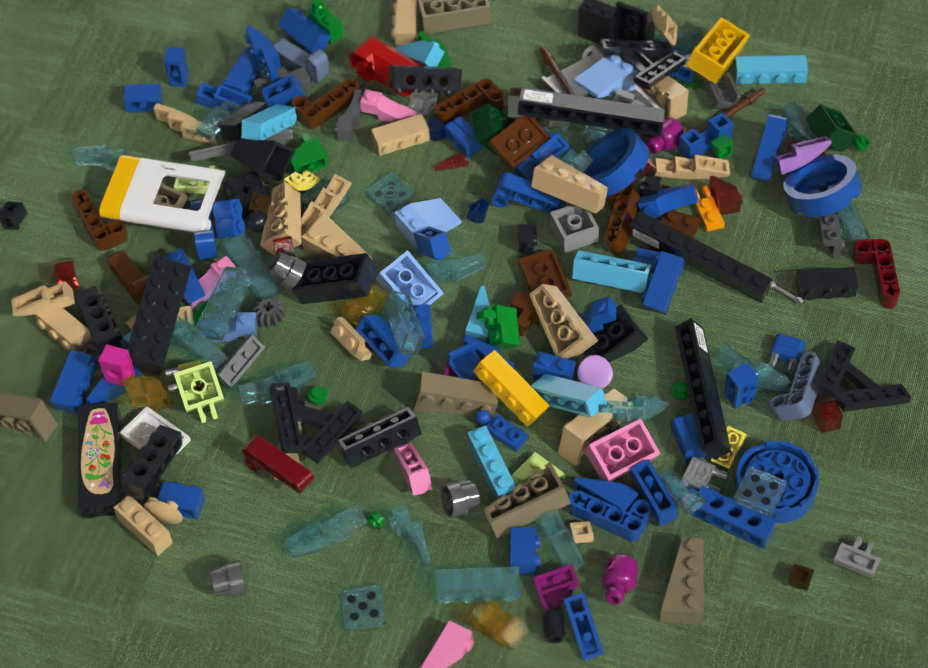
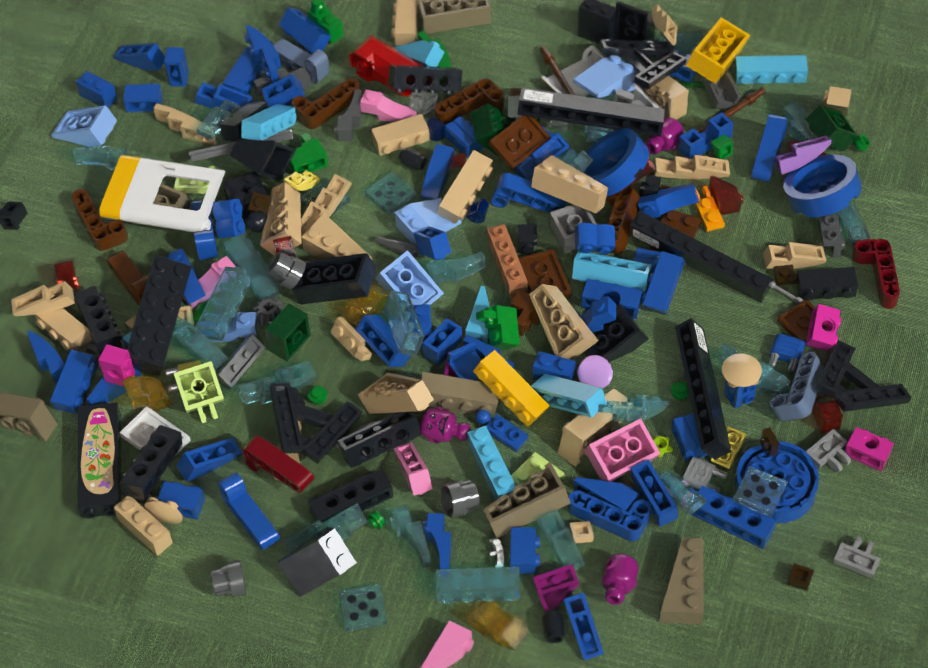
(46, 356): none -> blue slope
(86, 126): none -> light blue slope
(96, 89): none -> blue brick
(142, 56): none -> blue slope
(207, 458): none -> blue slope
(247, 512): none -> blue beam
(287, 332): none -> dark green brick
(316, 561): none -> black slope
(356, 488): none -> black brick
(395, 394): none -> tan wedge
(398, 246): none -> dark grey piece
(412, 159): none -> black brick
(434, 528): none -> blue slope
(437, 172): none -> blue slope
(441, 426): none -> magenta piece
(443, 339): none -> blue brick
(465, 187): none -> tan wedge
(498, 550): none -> white piece
(506, 260): none -> nougat brick
(594, 237): none -> blue brick
(628, 297): none -> blue arch
(664, 441): none -> lime plate
(741, 370): none -> tan dish
(769, 441): none -> dark brown plate
(784, 275): none -> dark brown plate
(794, 254): none -> tan slope
(797, 320): none -> reddish brown tile
(817, 336): none -> dark pink brick
(827, 448): none -> light grey hinge
(837, 99): none -> tan brick
(858, 448): none -> dark pink brick

